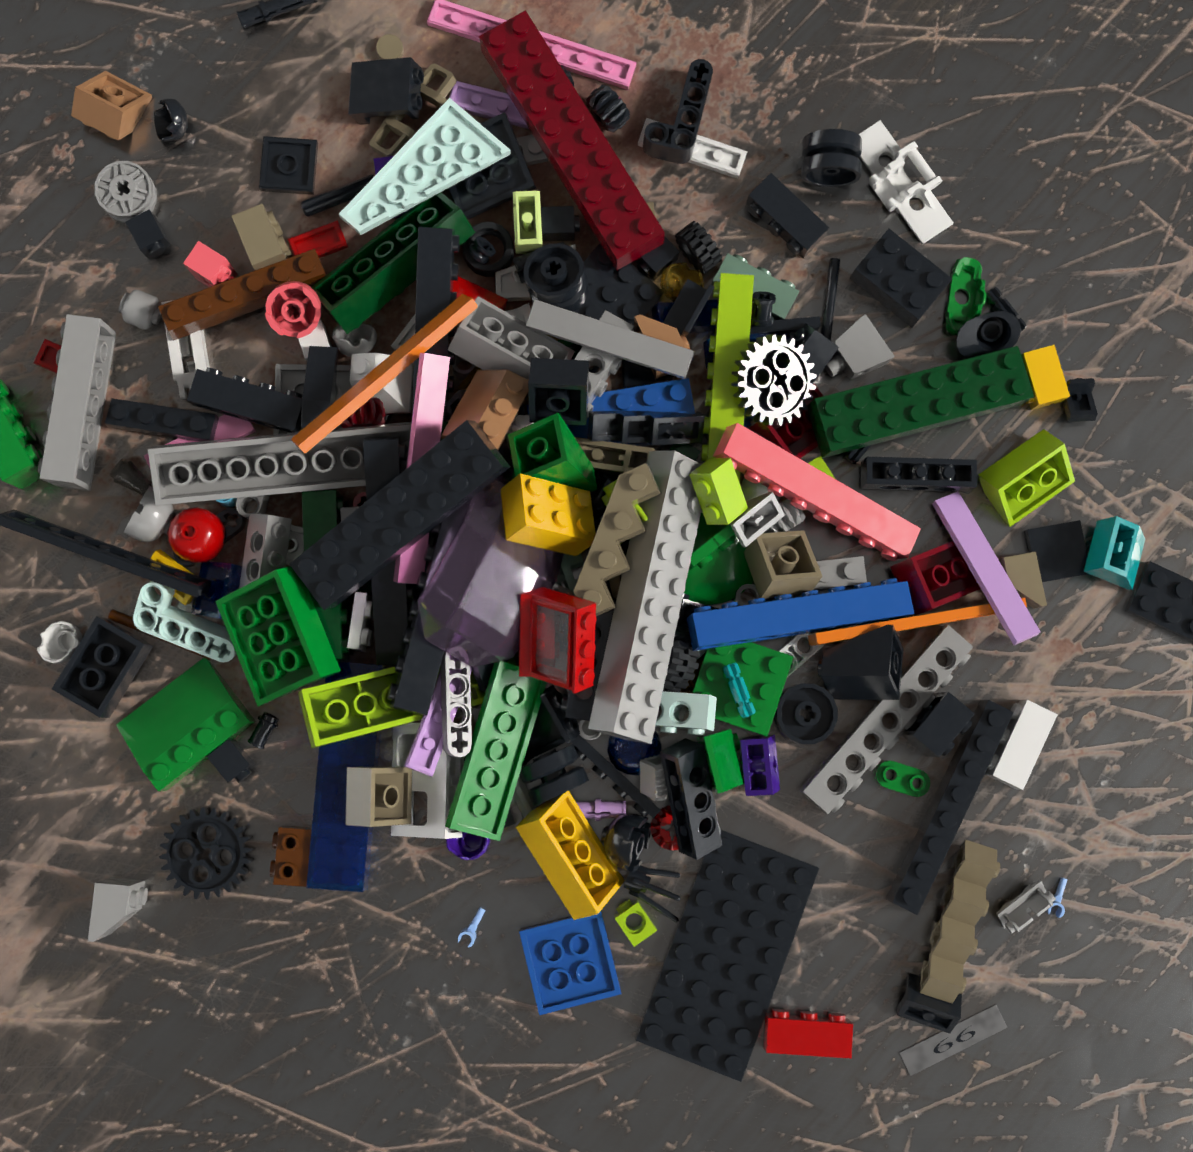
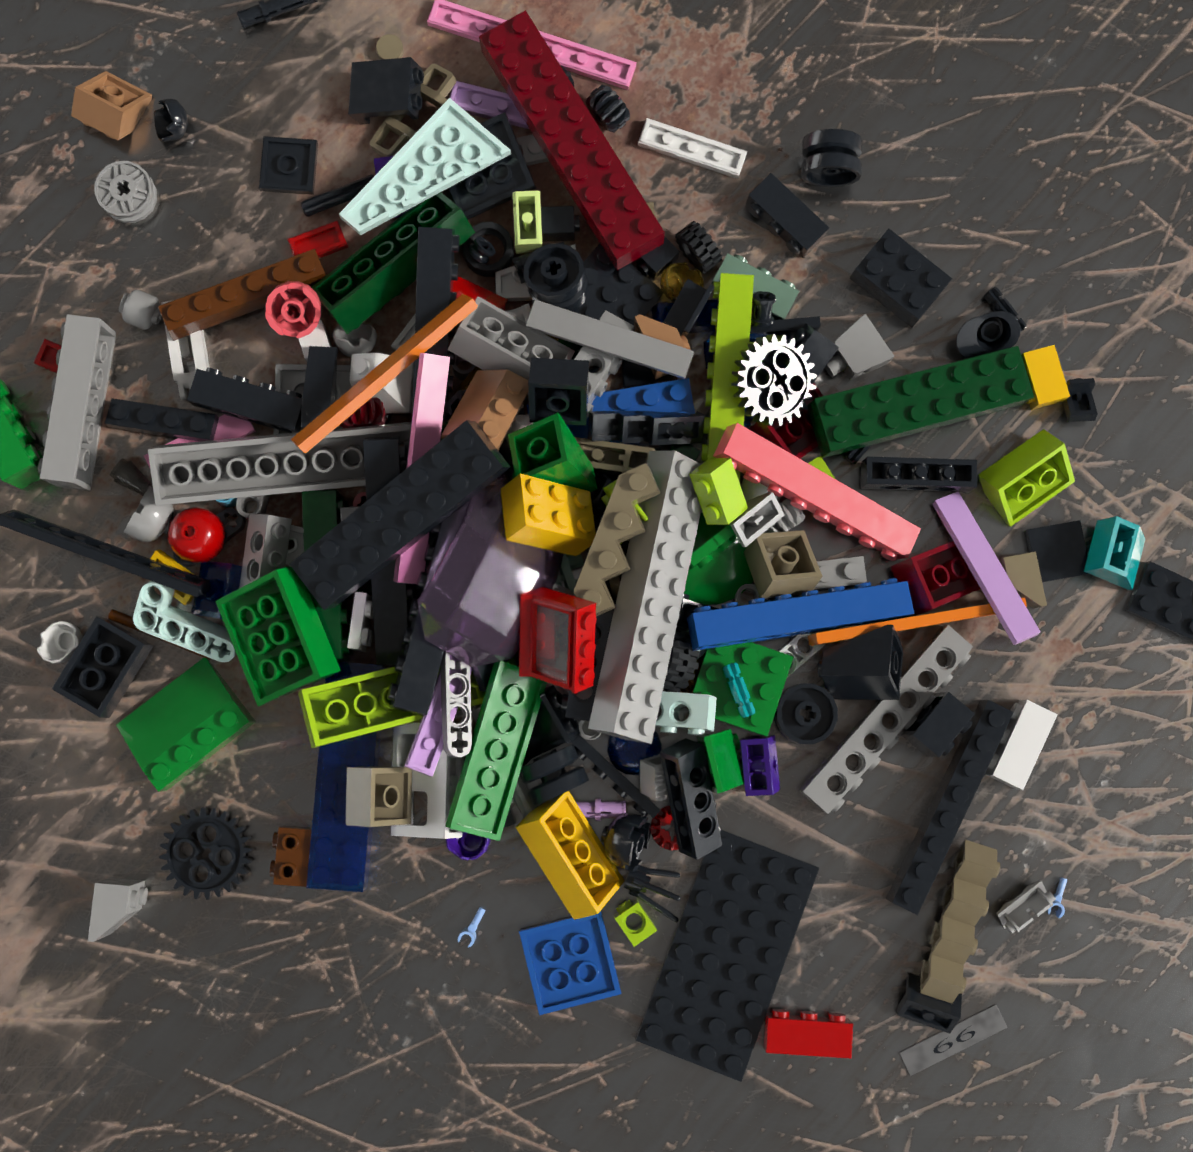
(148, 234): black brick -> none
(209, 266): coral brick -> none
(231, 761): black brick -> none
(261, 236): dark tan brick -> none
(263, 730): black pin -> none
(688, 111): black beam -> none
(830, 297): black bar -> none
(897, 189): white piece -> none
(902, 779): green plate -> none
(965, 277): green piece -> none

